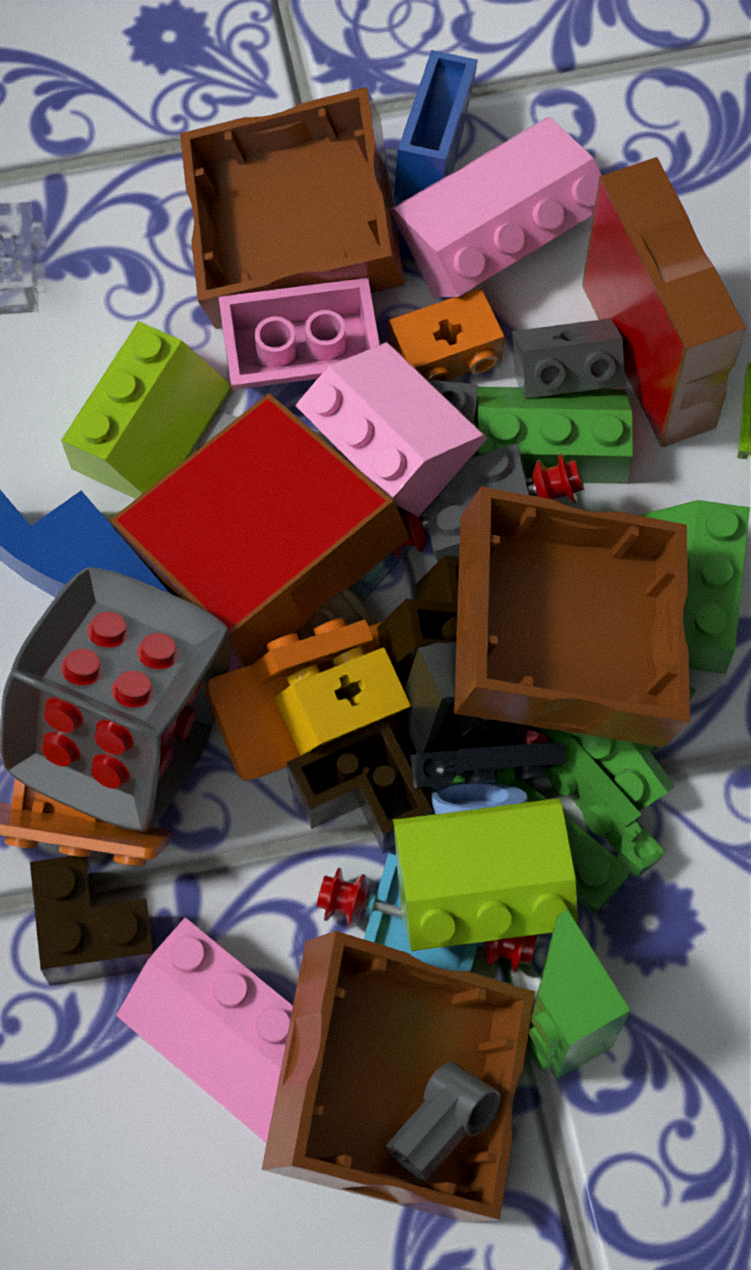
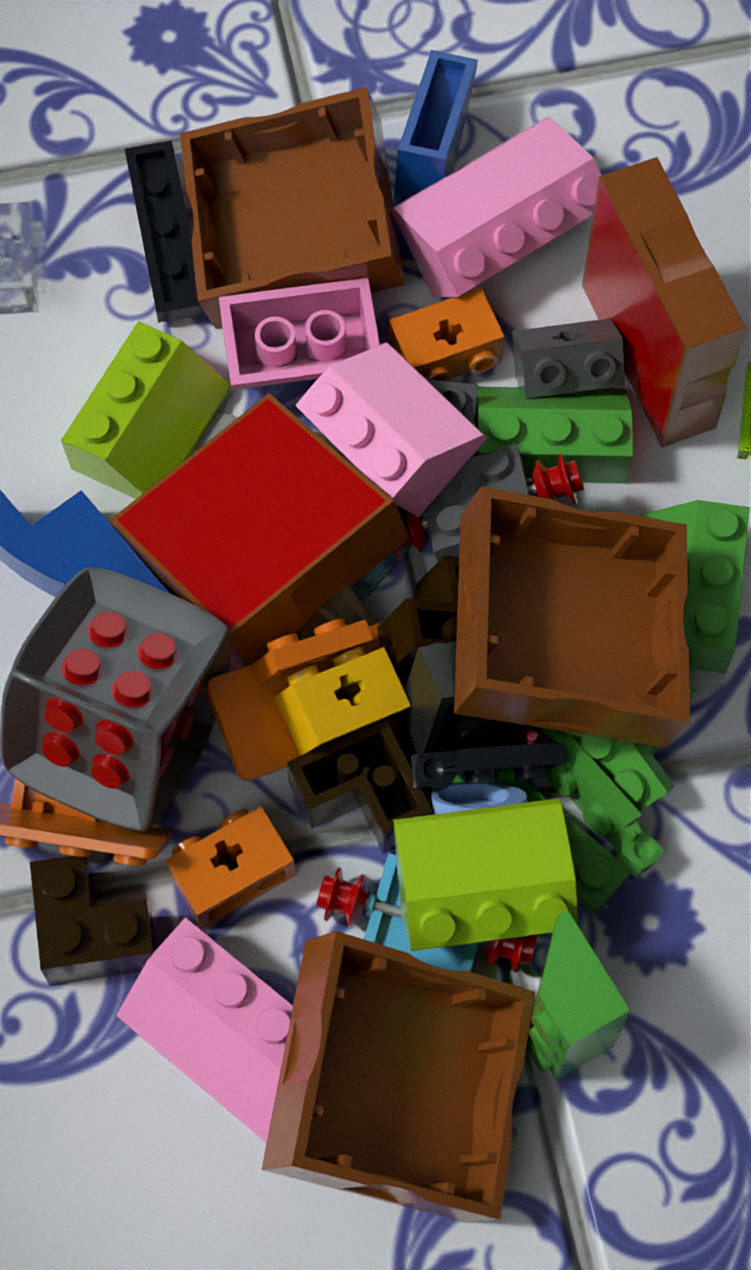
(164, 230): none -> black plate
(214, 890): none -> orange brick
(452, 1107): dark grey piece -> none

